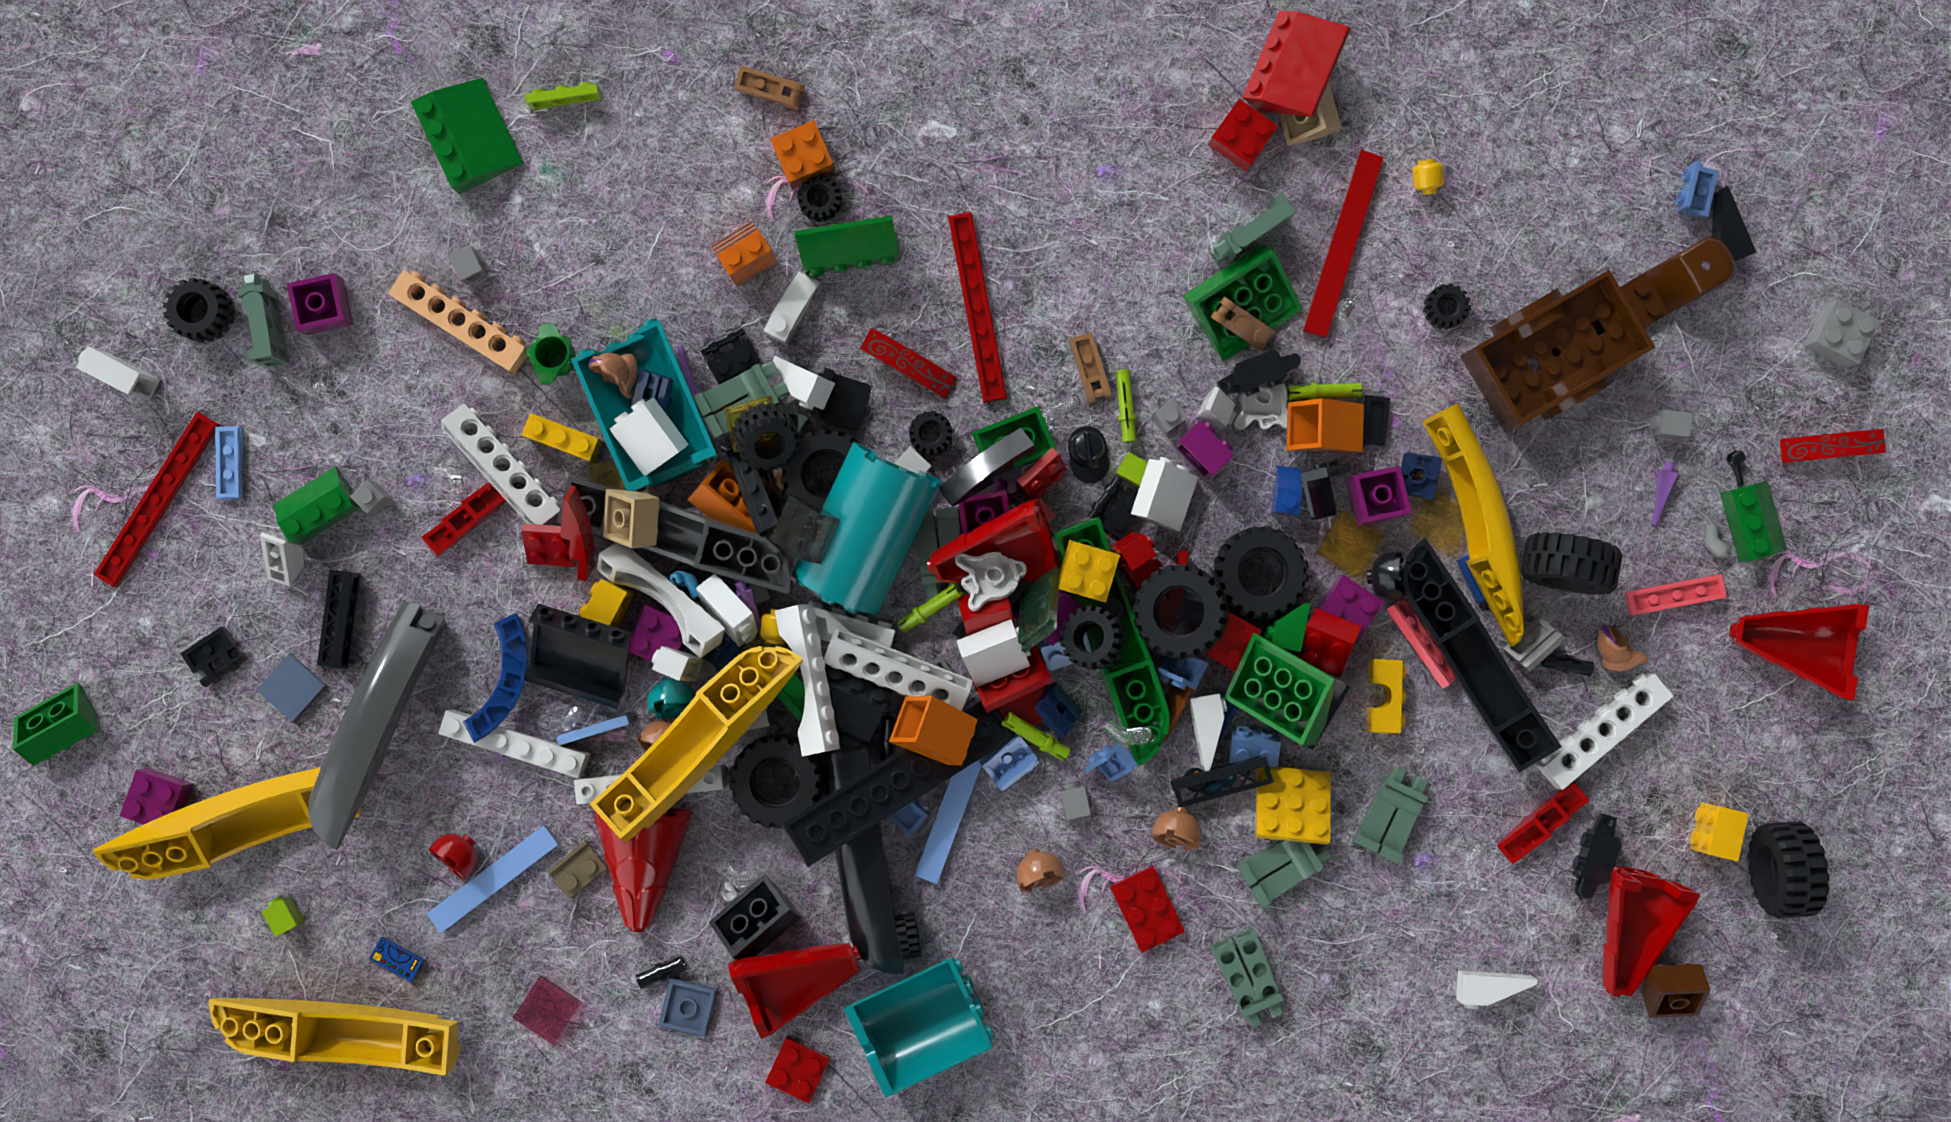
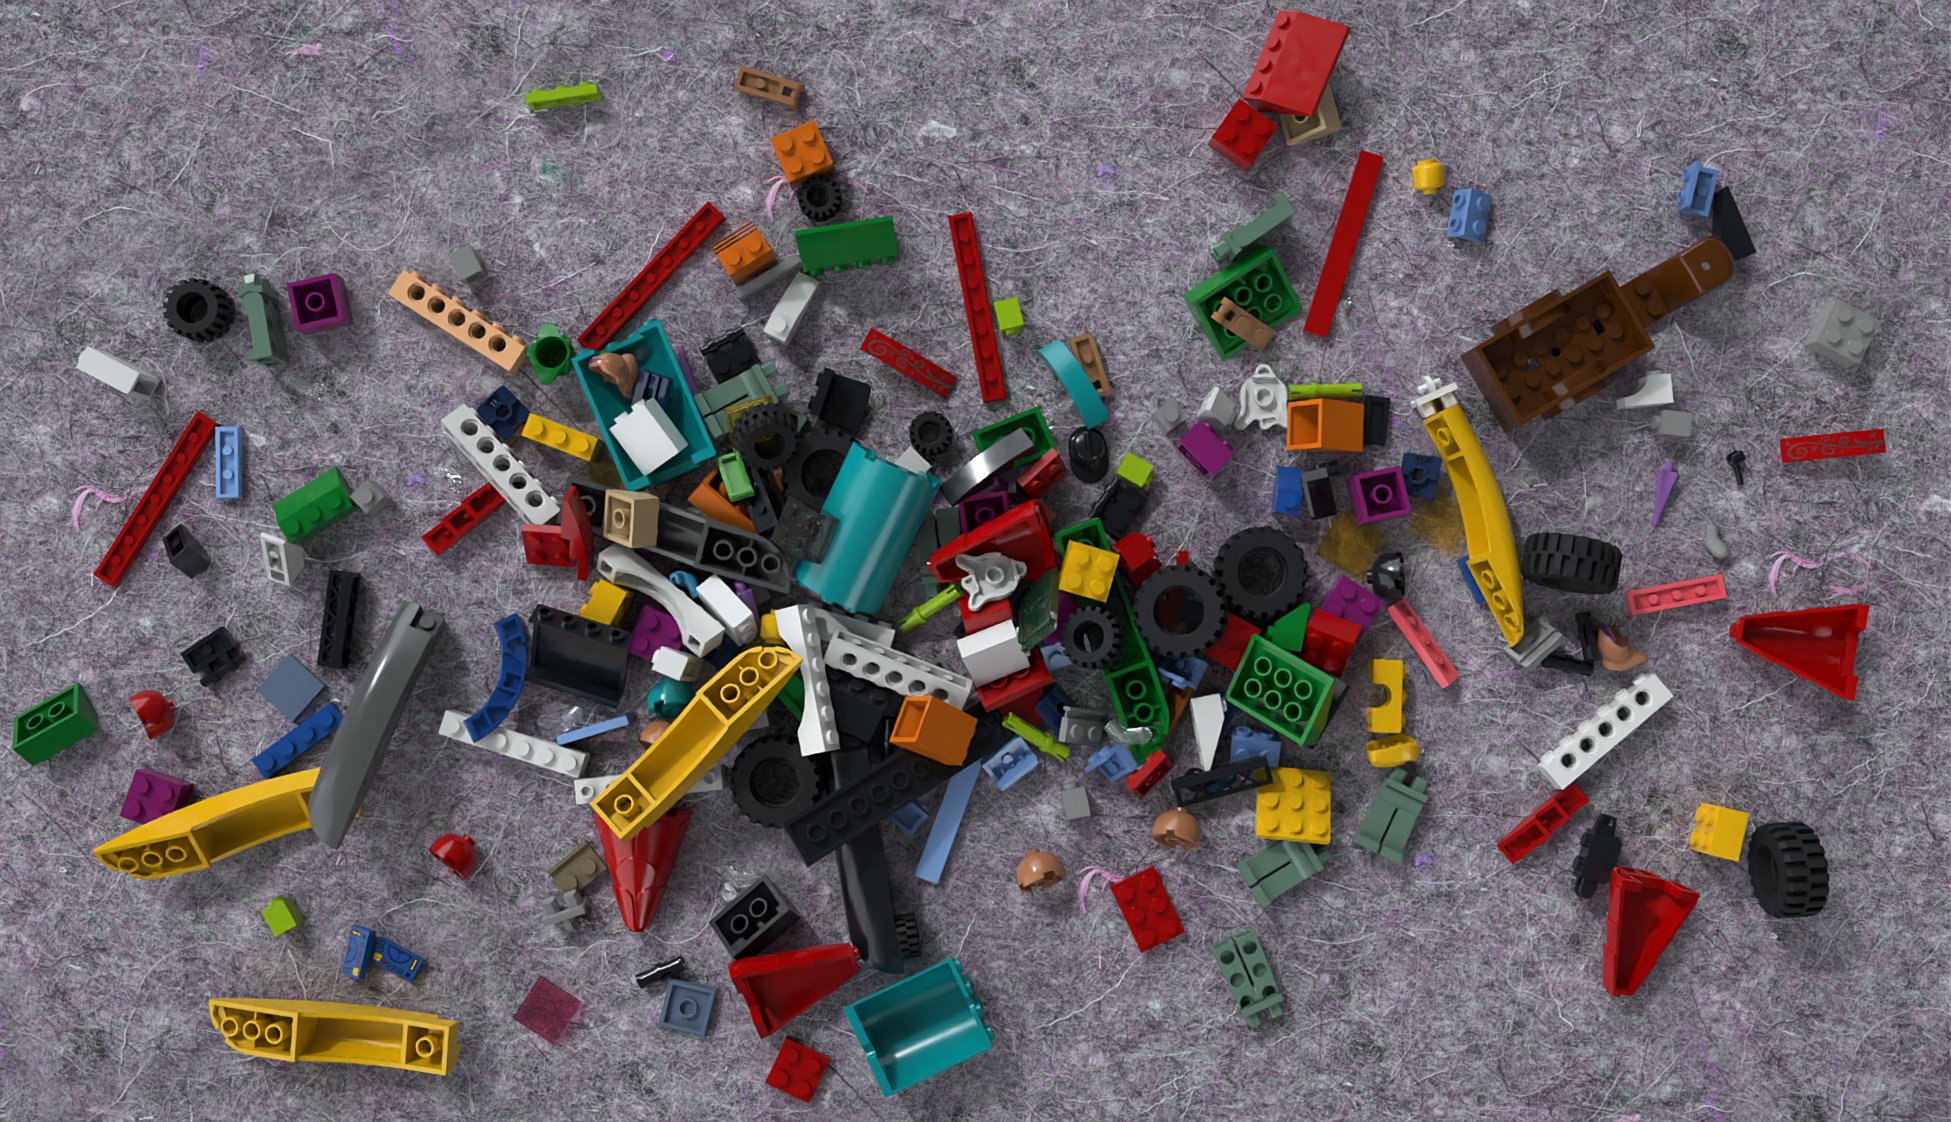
(154, 712): none -> red cylinder
(185, 552): none -> black slope
(298, 741): none -> blue plate
(358, 952): none -> blue tile
(467, 134): green slope -> none
(493, 878): light blue tile -> none
(504, 399): none -> dark blue piece
(567, 912): none -> light grey hips
(652, 278): none -> red tile
(734, 476): none -> bright green tile
(768, 278): none -> light grey tile
(804, 385): white slope -> none
(1009, 316): none -> lime brick
(1075, 382): none -> teal slope
(1081, 726): none -> light grey plate
(1128, 434): lime pin -> none
(1143, 780): none -> red plate
(1164, 494): white brick -> none
(1258, 372): black hinge -> none
(1392, 750): none -> yellow piece
(1425, 405): none -> white hips
(1454, 294): black tyre -> none
(1469, 215): none -> medium blue bracket
(1475, 659): black slope -> none
(1488, 987): white slope -> none
(1587, 637): none -> black pin
(1652, 390): none -> white arch
(1675, 990): reddish brown brick -> none
(1753, 521): green slope -> none

